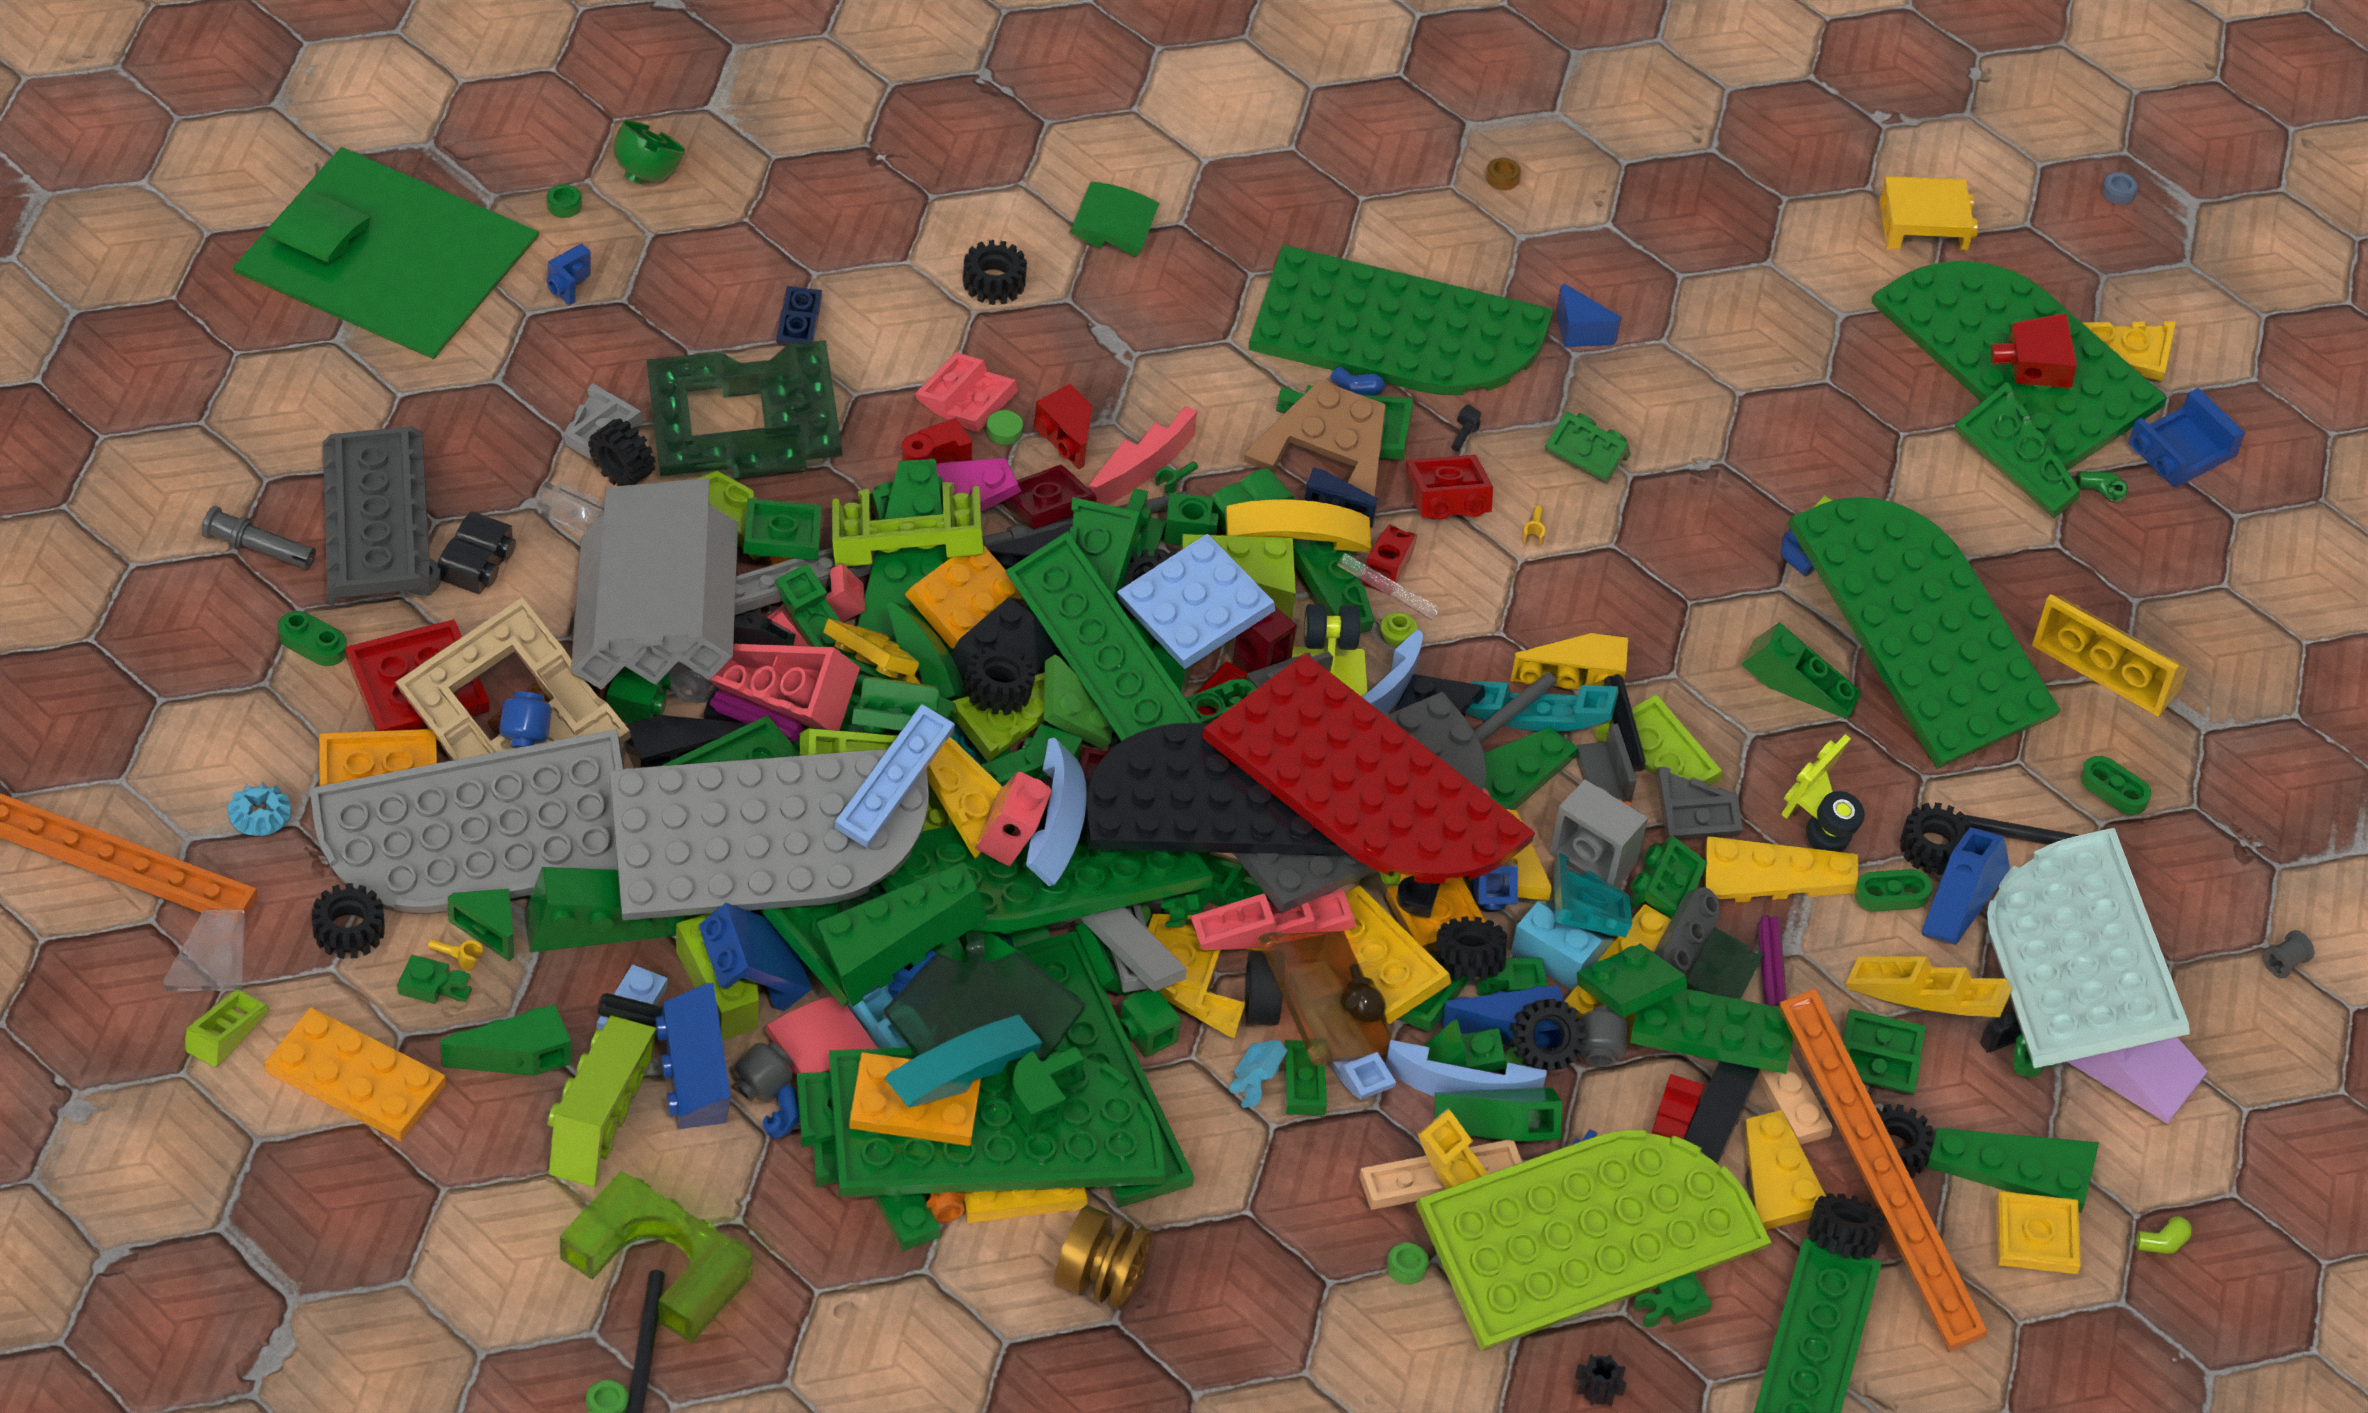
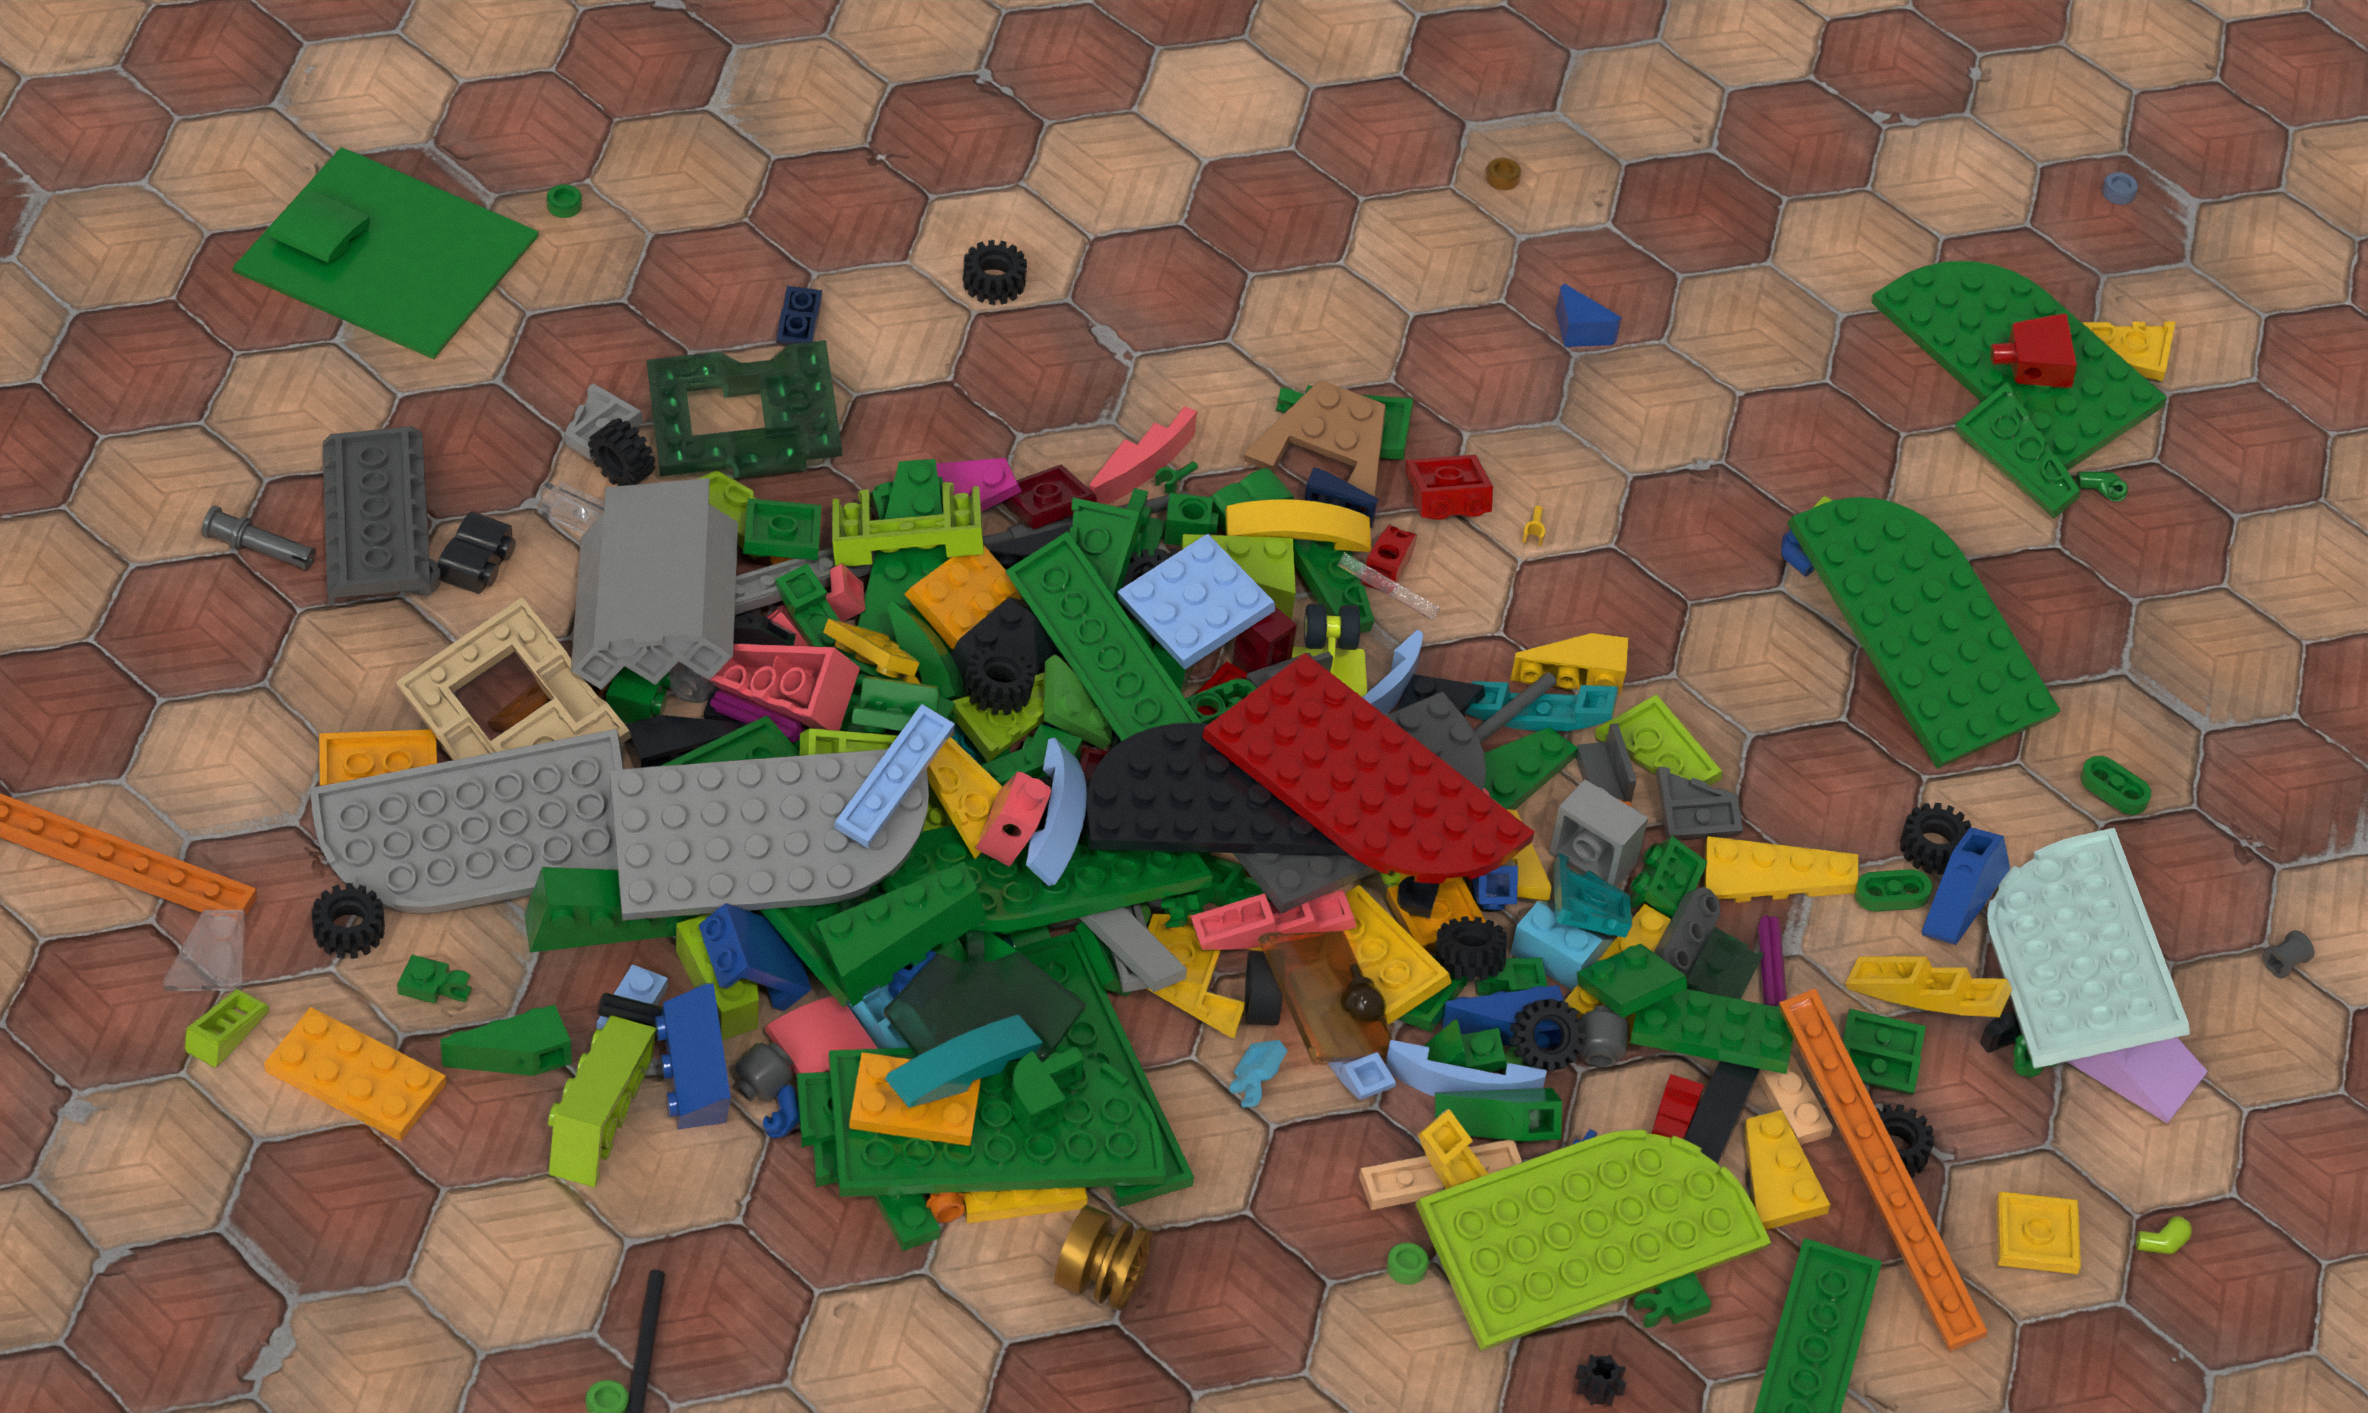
(262, 821): medium azure gear -> none
(307, 637): green plate -> none
(387, 659): red plate -> none
(467, 948): yellow hand -> none
(485, 918): green slope -> none
(525, 719): blue head -> none
(567, 270): blue bracket -> none
(632, 1212): clear neon green arch -> none
(646, 153): green cylinder -> none
(942, 442): red leg -> none
(966, 391): coral slope -> none
(1004, 427): bright green tile -> none
(1065, 422): red slope -> none
(1115, 217): green slope -> none
(1149, 1022): green brick -> none
(1303, 1081): green plate -> none
(1361, 384): blue arm -> none
(1395, 325): green plate -> none
(1397, 628): lime plate -> none
(1470, 420): black hand -> none
(1587, 446): green bracket -> none
(1624, 717): black axle -> none
(1797, 671): green slope -> none
(1834, 813): plate -> none
(1846, 1226): black tyre -> none
(1927, 209): yellow panel -> none
(2016, 1162): green wing -> none
(2018, 831): black bar -> none
(2108, 655): yellow slope -> none
(2187, 439): blue panel -> none

